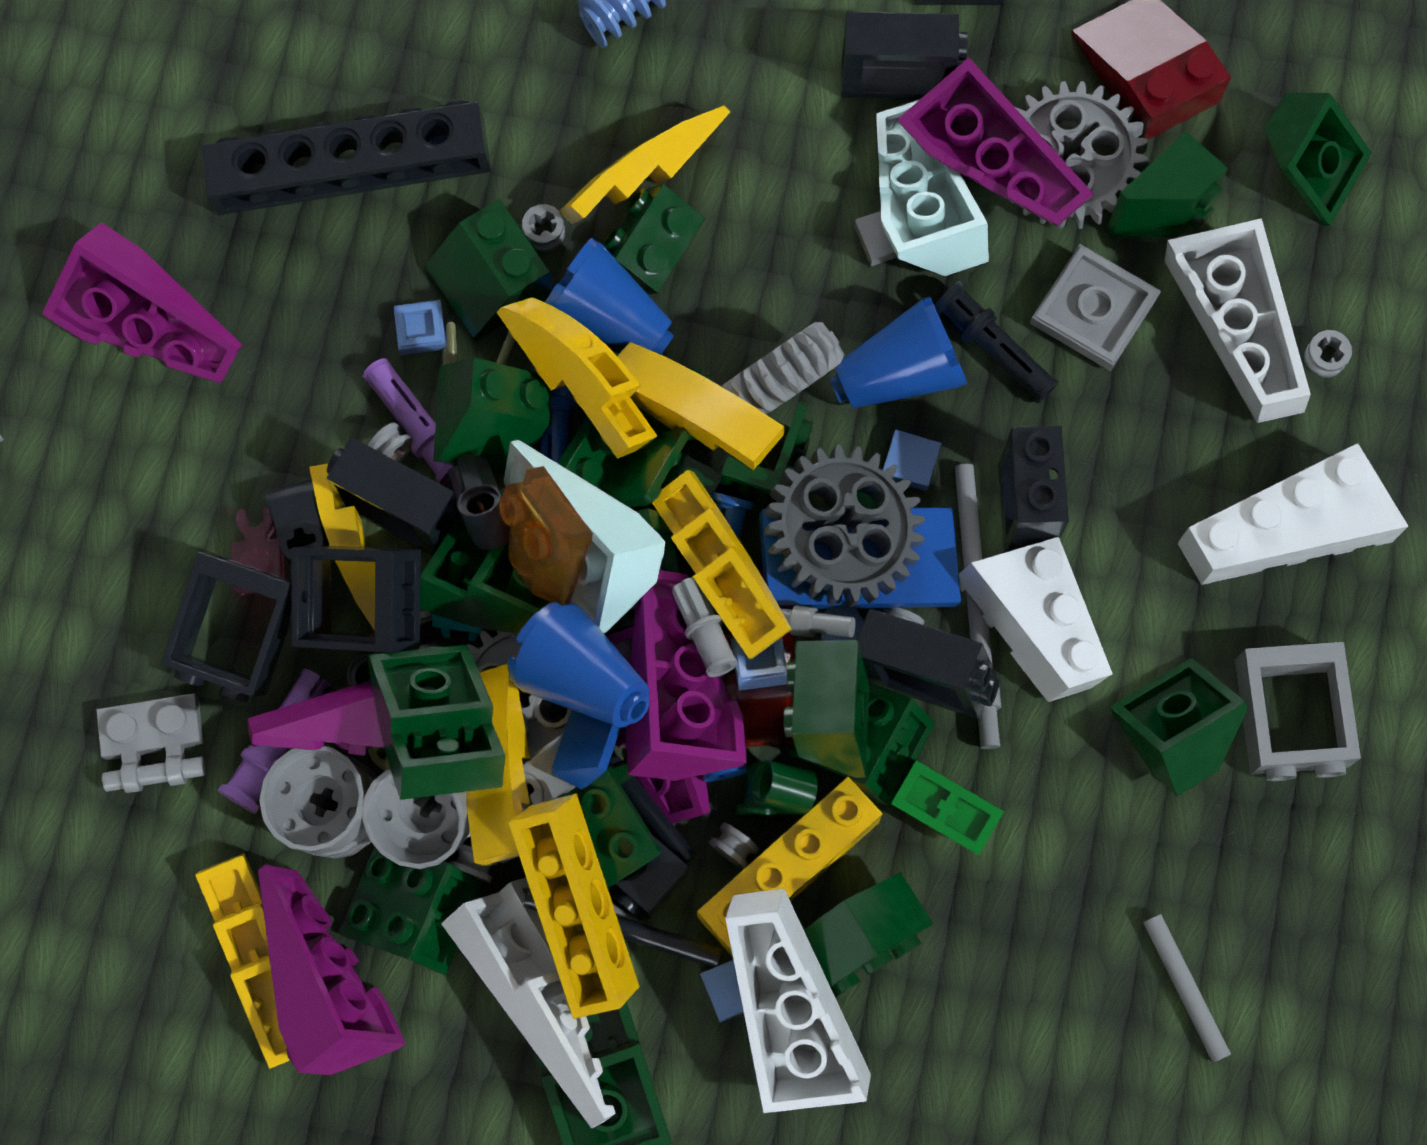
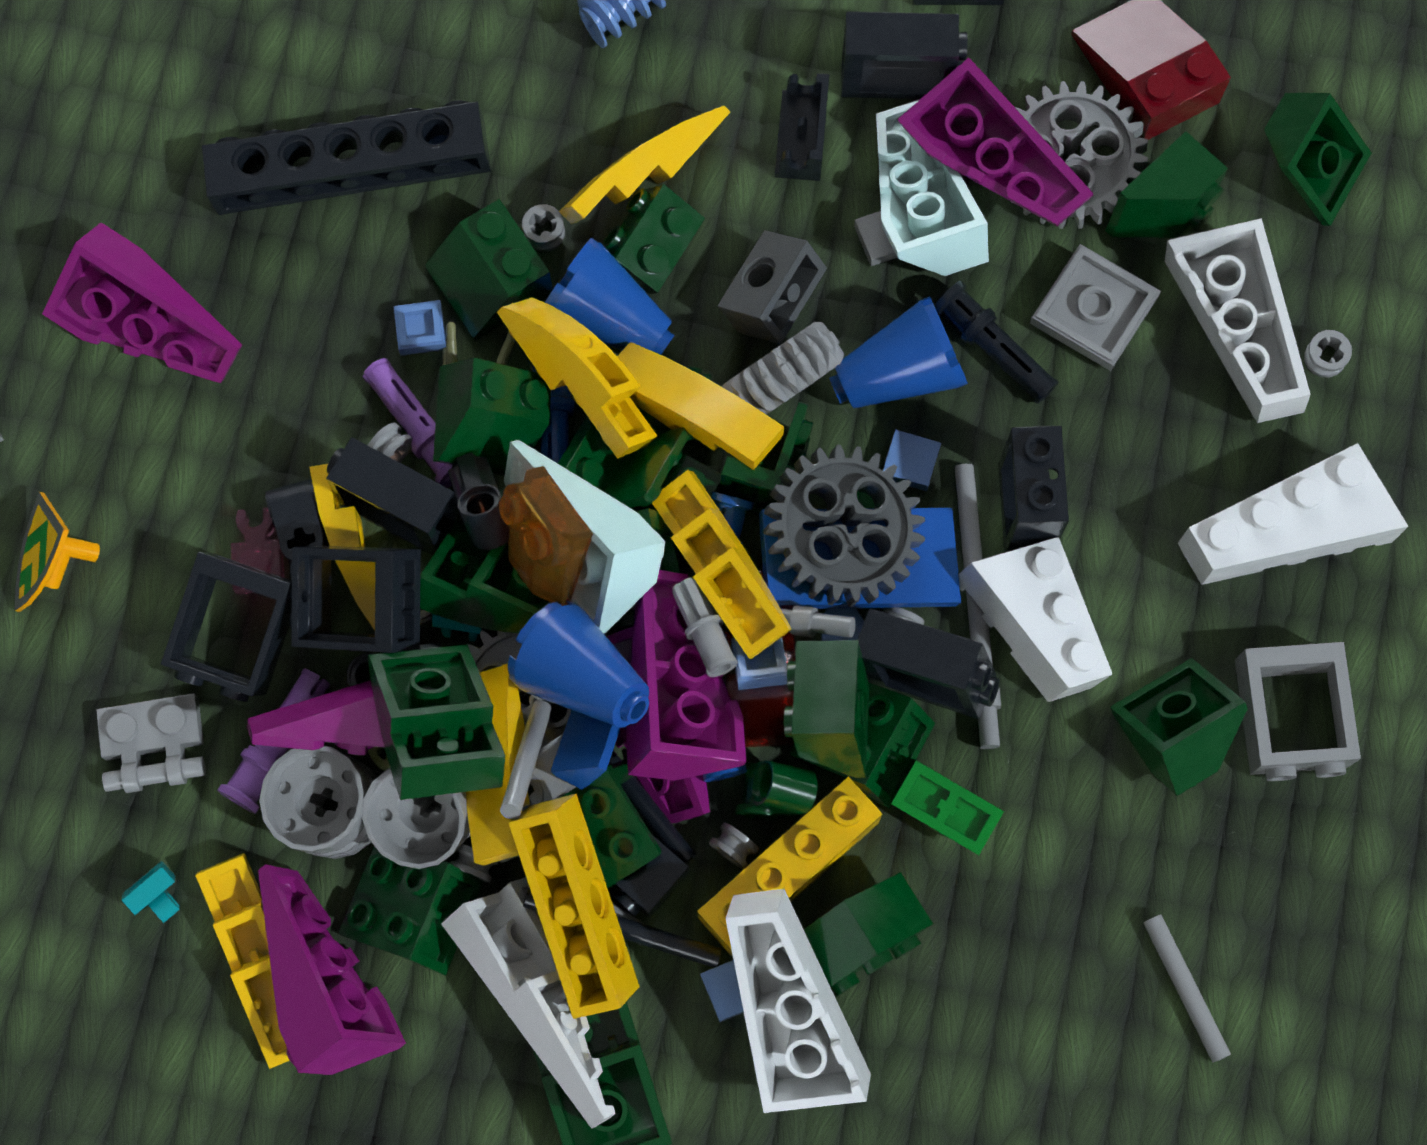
(46, 553): none -> shield
(152, 891): none -> teal tile
(525, 760): none -> light grey bar
(772, 287): none -> dark grey brick
(802, 129): none -> black hinge

